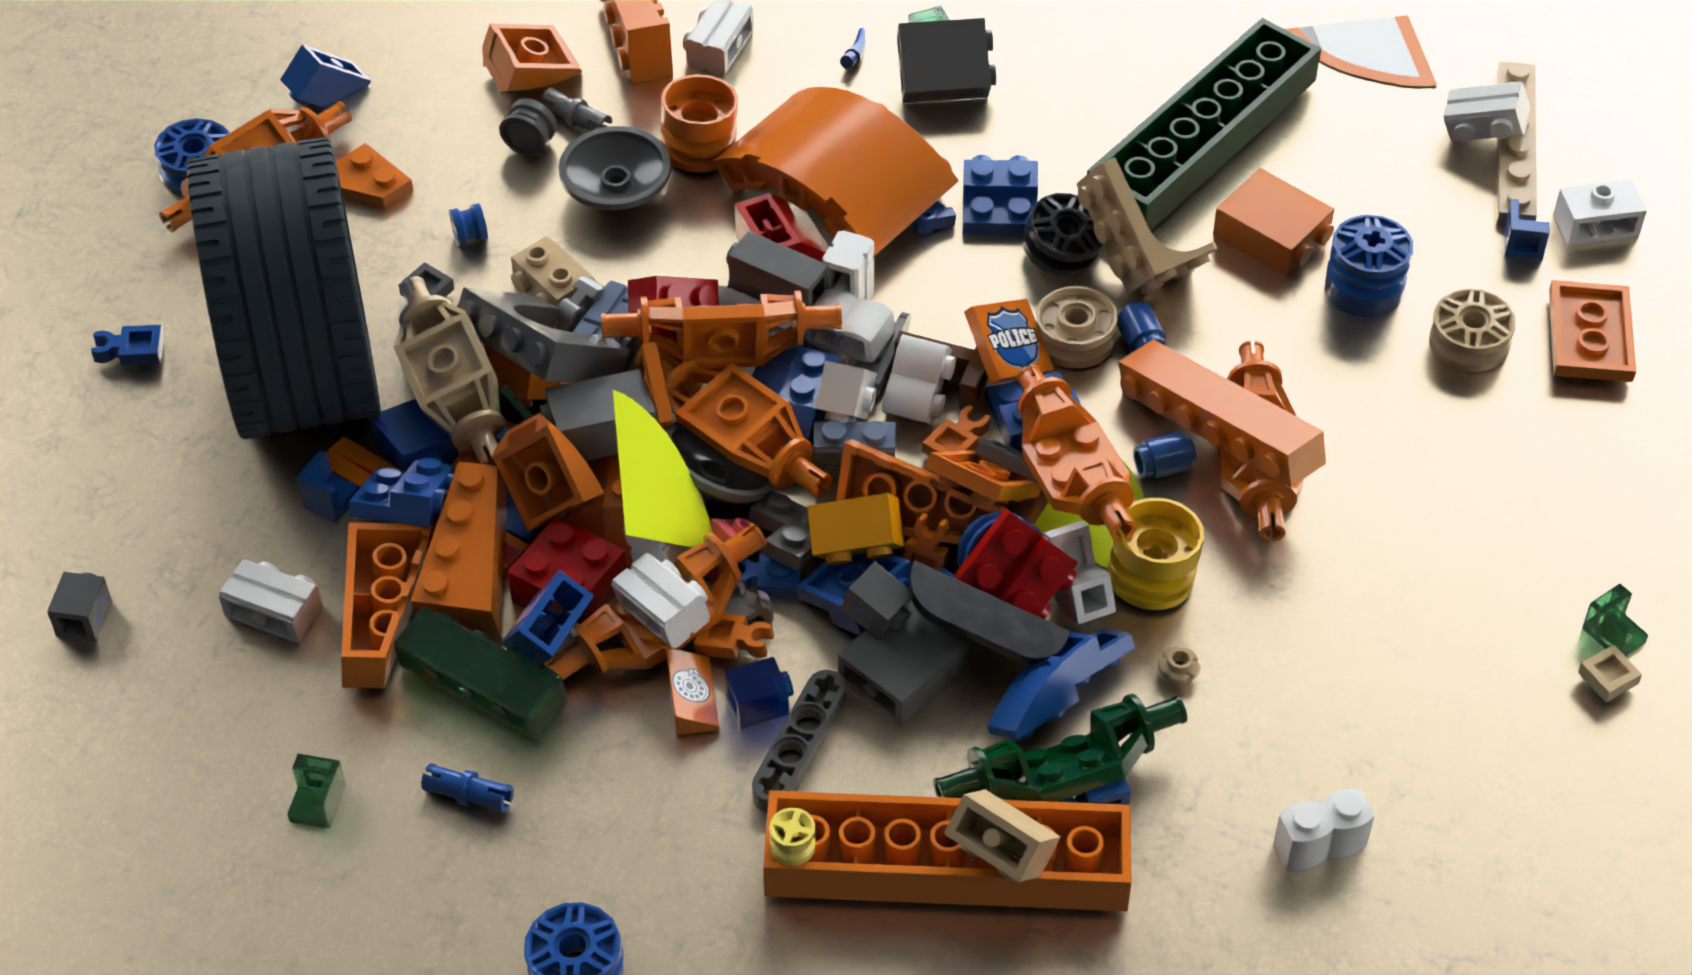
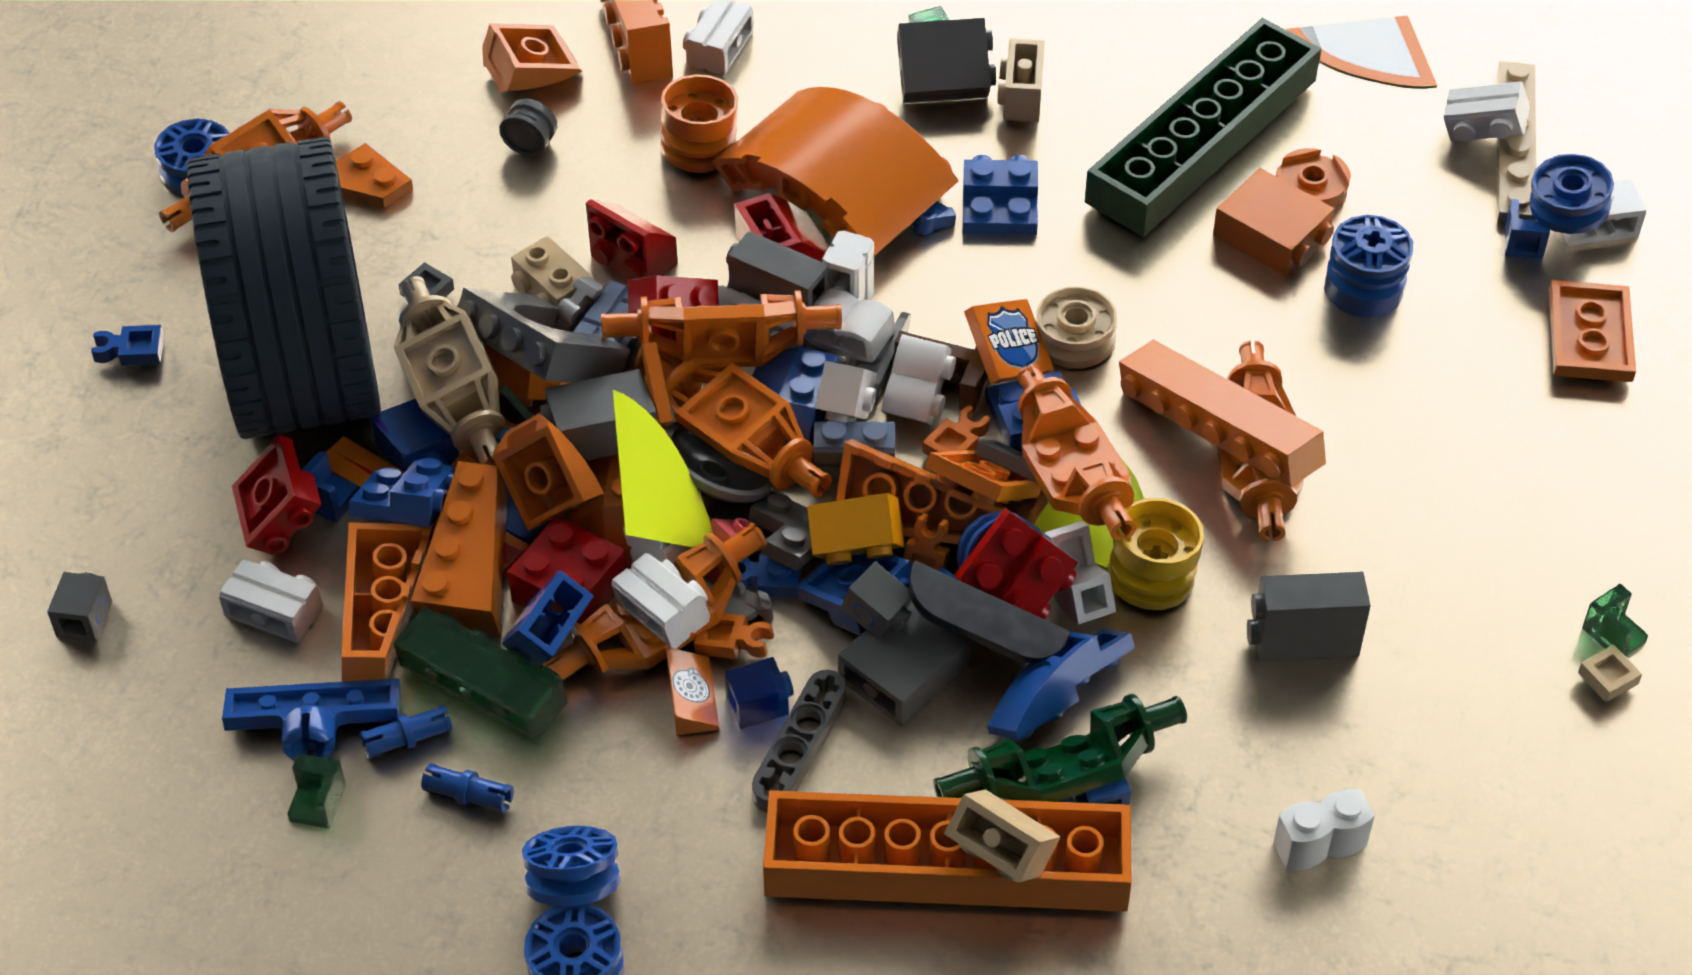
(275, 498): none -> red plate
(311, 711): none -> blue plate
(322, 77): blue slope -> none
(405, 731): none -> blue pin
(468, 224): blue wheel -> none
(571, 865): none -> blue wheel
(575, 110): light grey pin -> none
(614, 168): dark grey dish -> none
(628, 241): none -> red slope
(788, 825): light yellow wheel -> none
(854, 54): helmet -> none
(1023, 80): none -> tan brick
(1061, 236): black wheel -> none
(1119, 225): tan bracket -> none
(1139, 325): blue brick -> none
(1164, 455): blue brick -> none
(1177, 674): tan plate -> none
(1309, 616): none -> dark grey brick
(1331, 175): none -> orange plate
(1472, 330): tan wheel -> none
(1571, 193): none -> blue wheel

